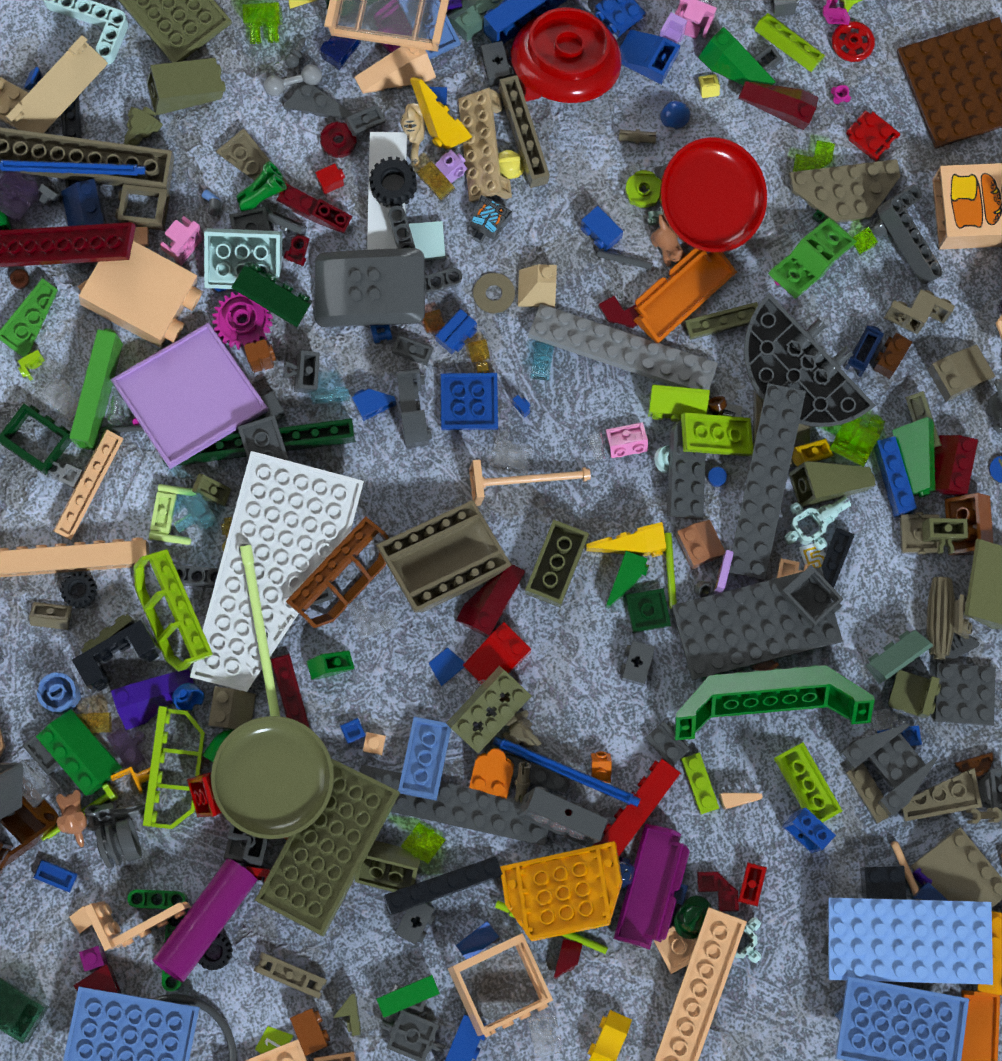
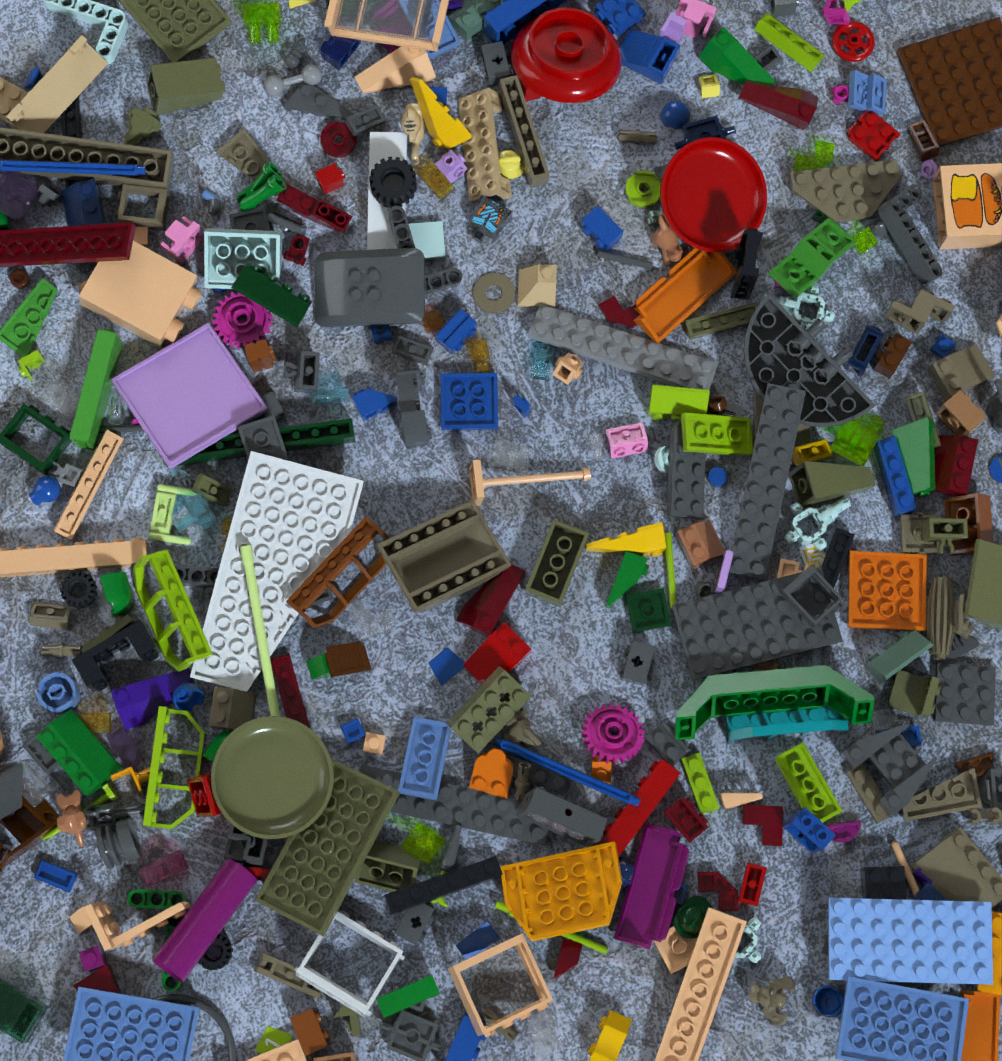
(45, 490): none -> blue piece
(61, 650): none -> dark tan pin
(118, 593): none -> green brick
(163, 868): none -> clear pink slope
(333, 989): none -> white window
(347, 659): none -> reddish brown window
(448, 858): none -> dark grey piece
(509, 1033): none -> dark tan pin
(568, 368): none -> light nougat brick
(612, 747): none -> dark pink gear
(686, 819): none -> dark red bracket
(703, 129): none -> dark blue plate
(746, 271): none -> black fence
(769, 818): none -> dark red tile
(772, 998): none -> dark tan animal
(784, 722): none -> teal plate
(792, 306): none -> light aqua piece
(828, 1001): none -> blue hair
(845, 831): none -> magenta tile
(867, 92): none -> medium blue slope
(887, 591): none -> orange plate
(924, 151): none -> reddish brown slope
(929, 169): none -> lavender plate
(942, 346): none -> blue plate
(961, 414): none -> medium nougat brick

